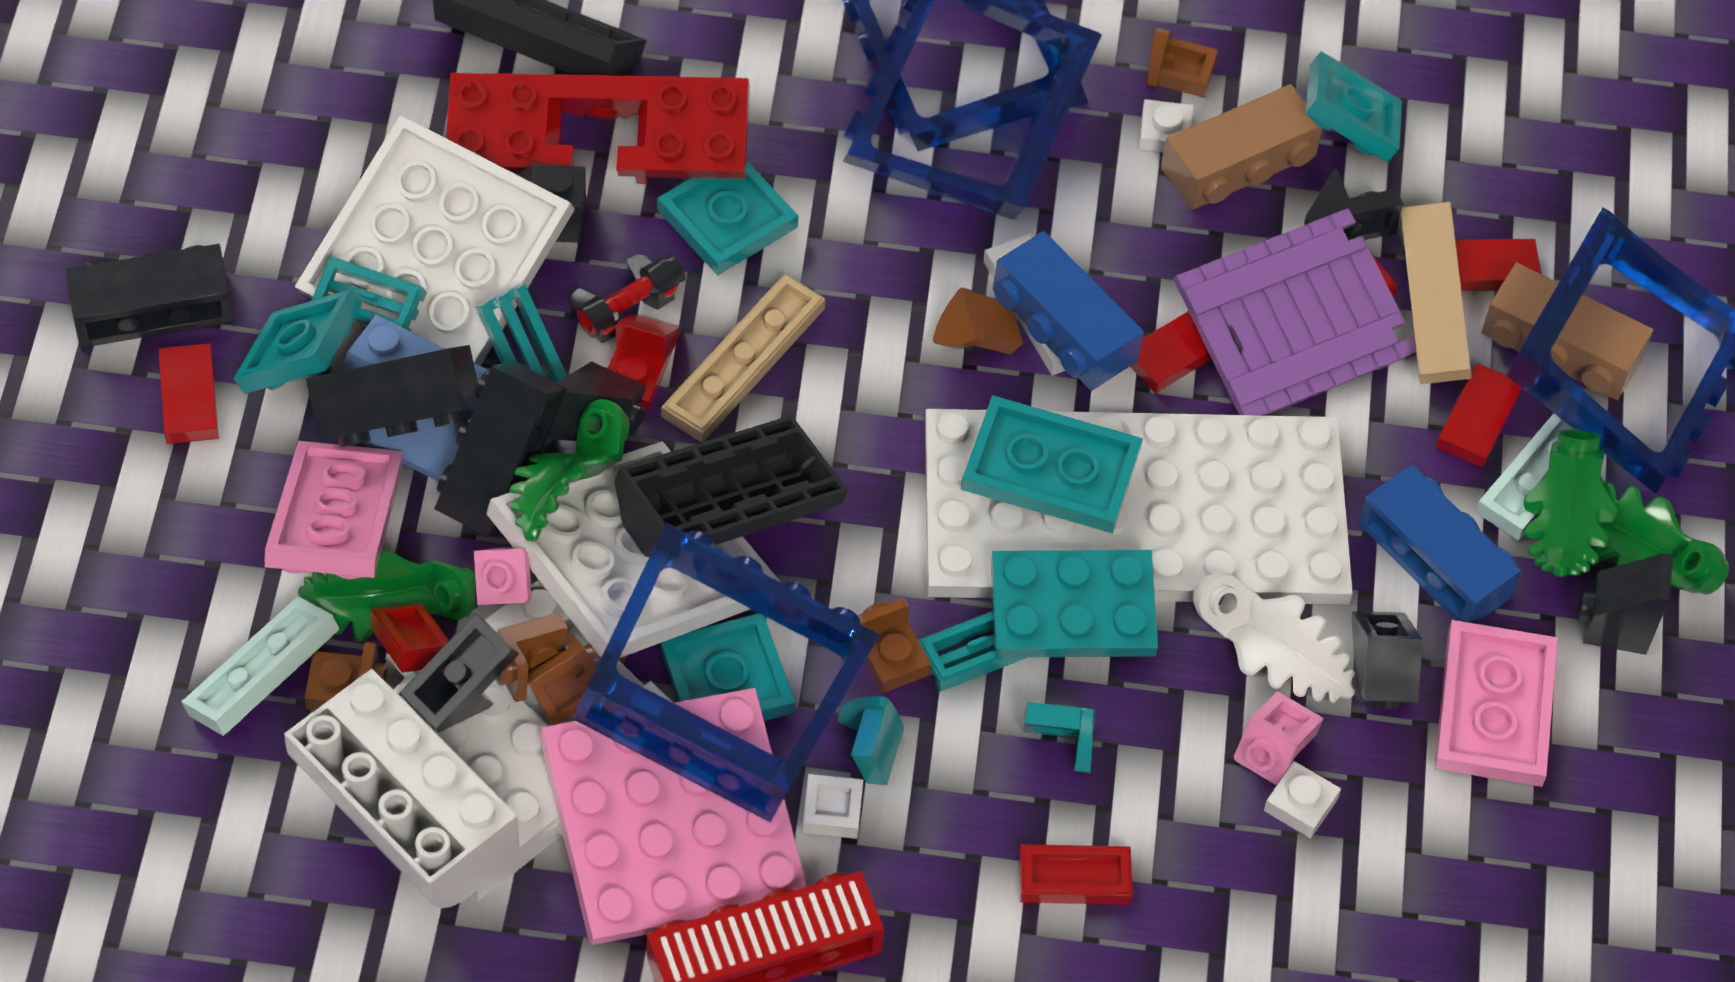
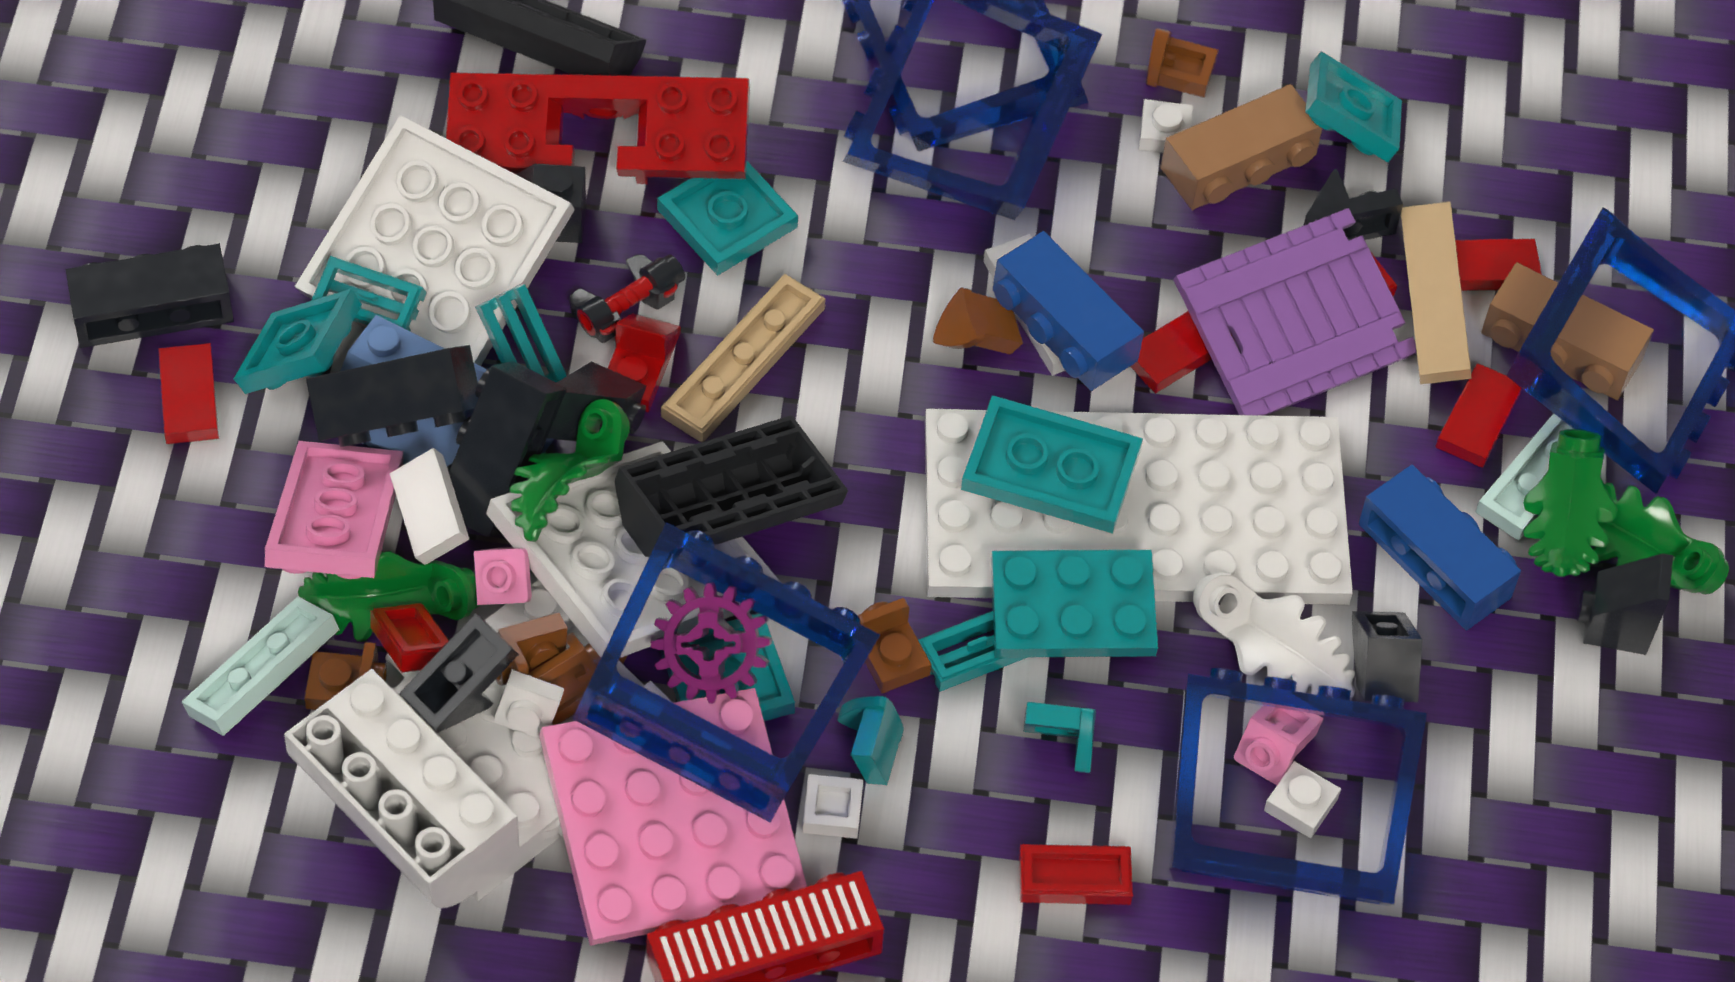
(429, 506): none -> white tile
(527, 704): none -> white plate
(711, 668): none -> magenta gear
(1281, 872): none -> clear blue windscreen
(1496, 703): bright pink plate -> none

